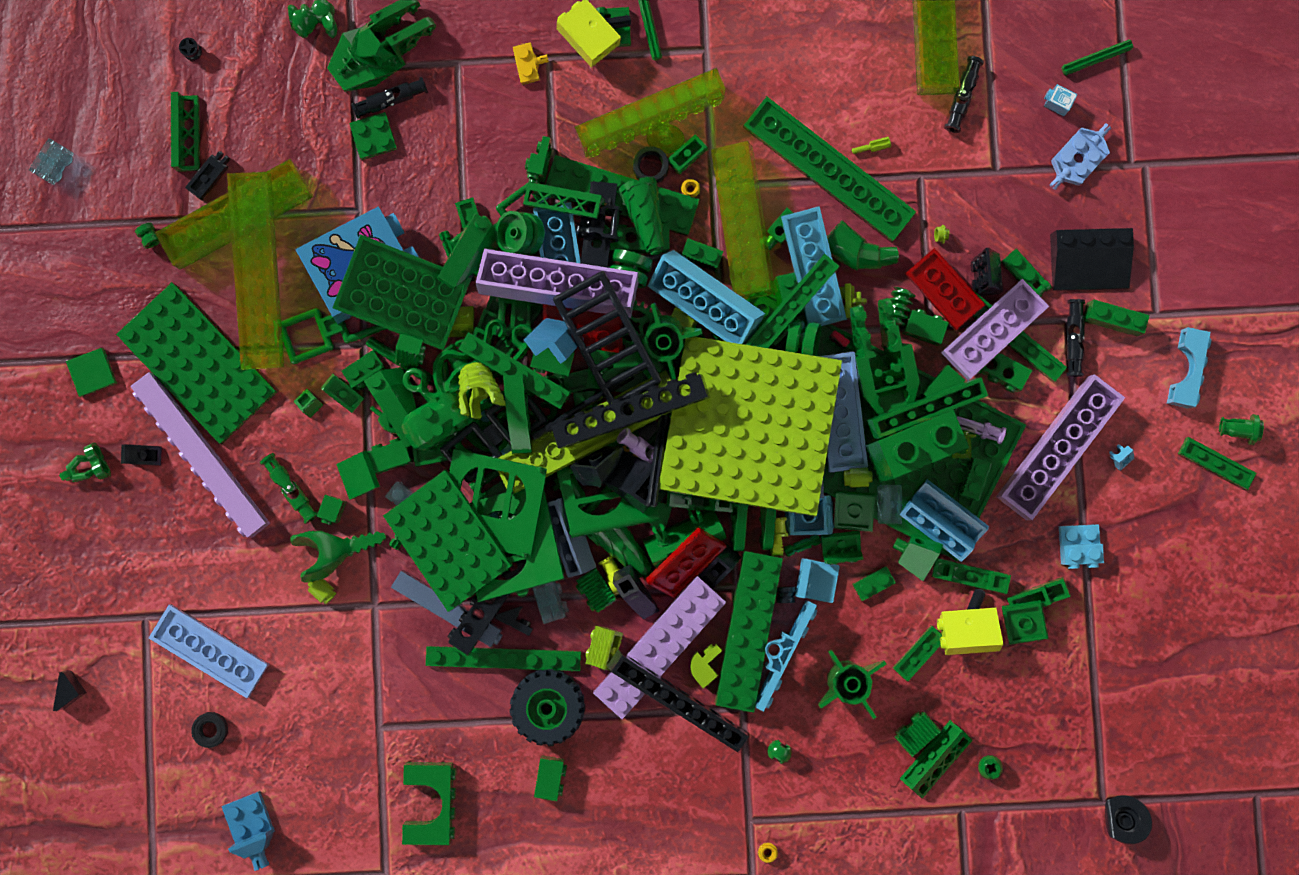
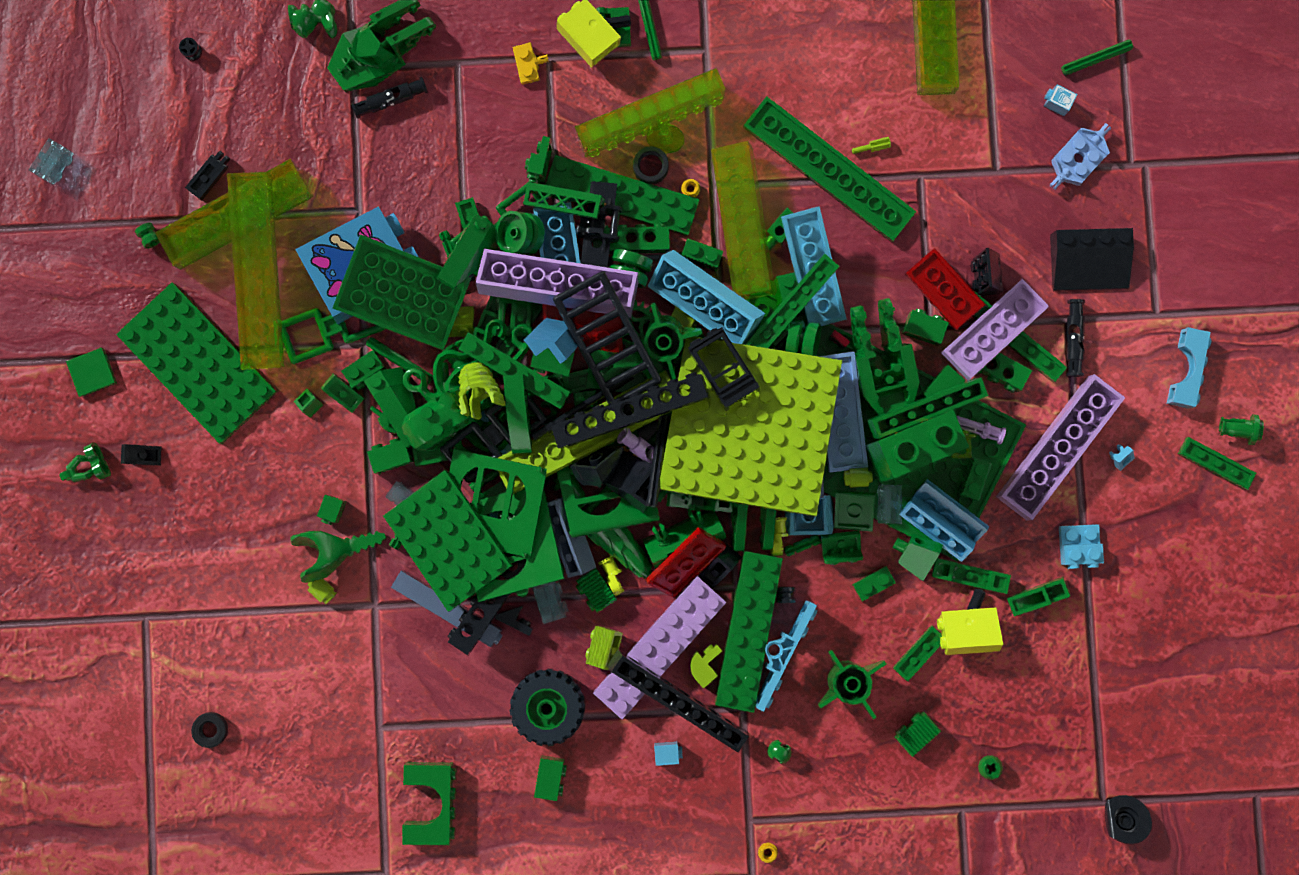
(67, 690): black slope -> none
(178, 132): green fence -> none
(200, 455): lavender brick -> none
(208, 651): light blue plate -> none
(249, 828): dark azure plate -> none
(281, 477): green piece -> none
(358, 475): green tile -> none
(373, 136): green plate -> none
(409, 351): green brick -> none
(504, 658): green plate -> none
(634, 592): black slope -> none
(644, 210): green cone -> none
(664, 513): green brick -> none
(667, 753): none -> medium azure brick
(687, 154): green brick -> none
(737, 389): none -> black door
(817, 580): medium azure bracket -> none
(848, 294): lime hips -> none
(856, 252): green piece -> none
(900, 301): green piece -> none
(934, 757): green fence -> none
(941, 234): lime plate -> none
(967, 83): black piece -> none
(1022, 269): green plate -> none
(1025, 622): green tile -> none
(1116, 318): green brick -> none

